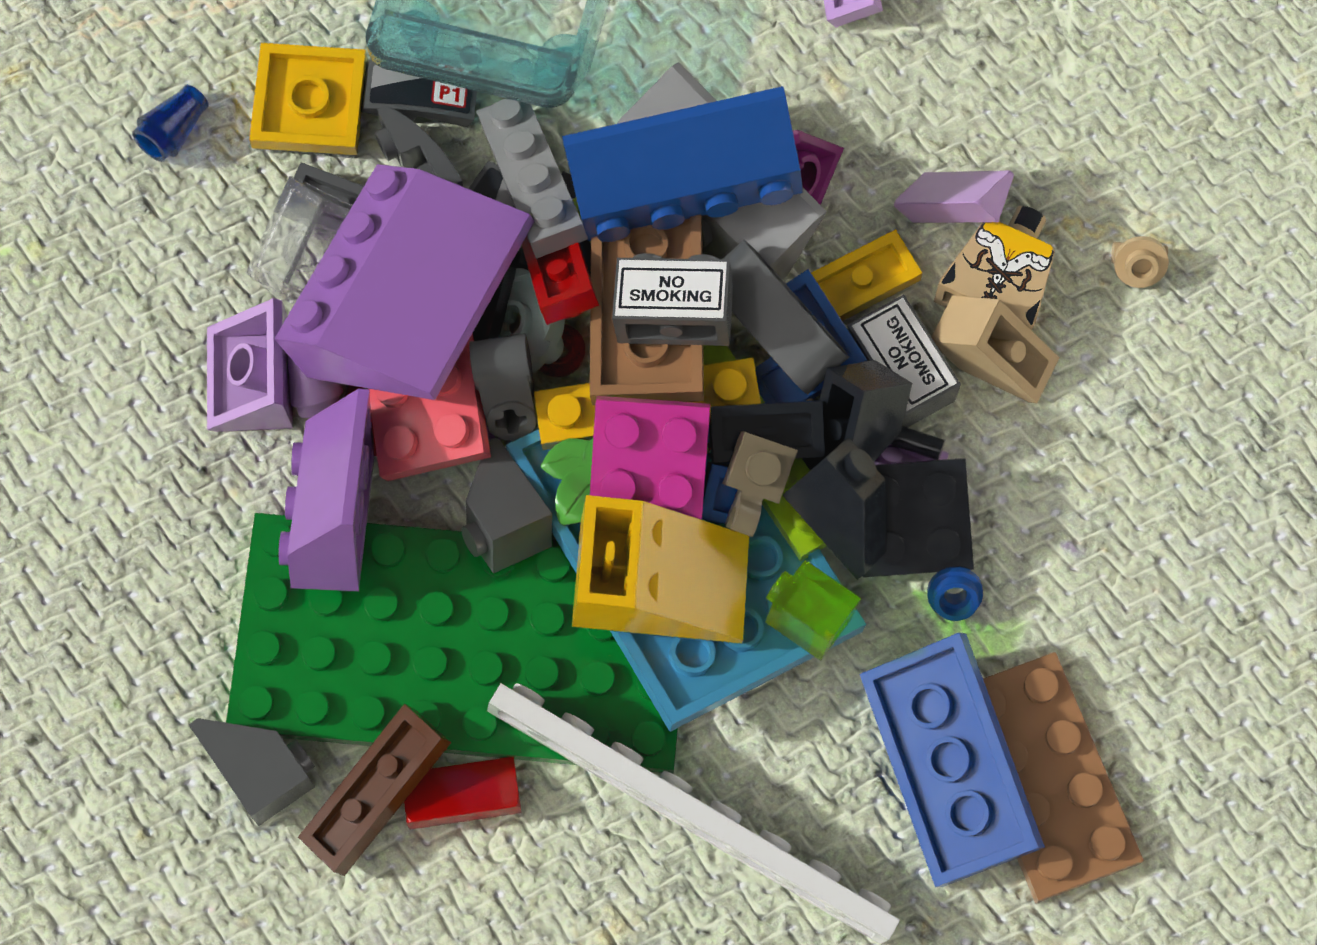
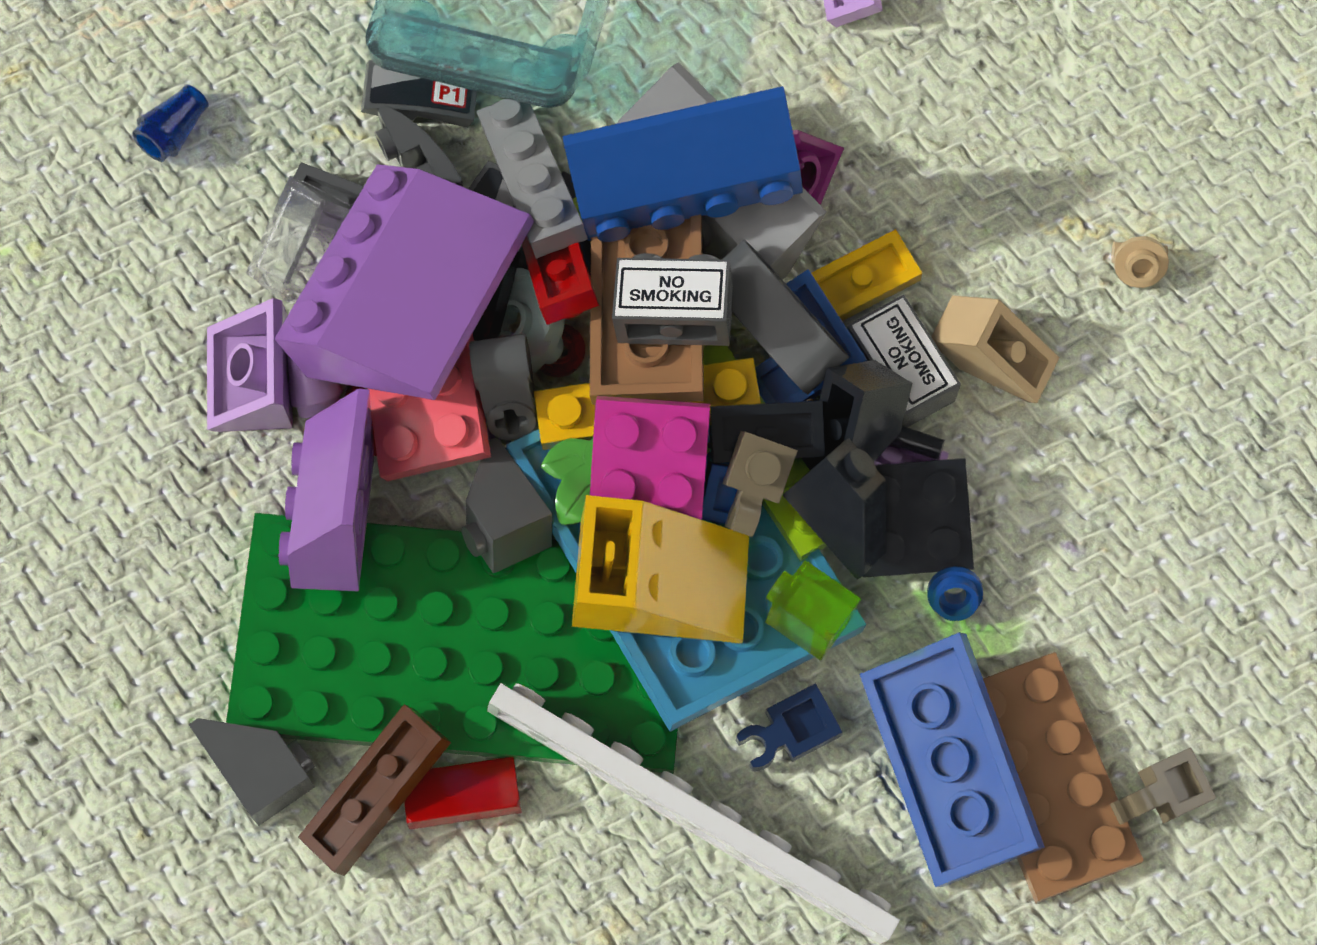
(308, 99): yellow plate -> none
(797, 724): none -> dark blue plate
(956, 197): lavender slope -> none
(1003, 265): torso -> none
(1170, 787): none -> dark tan plate

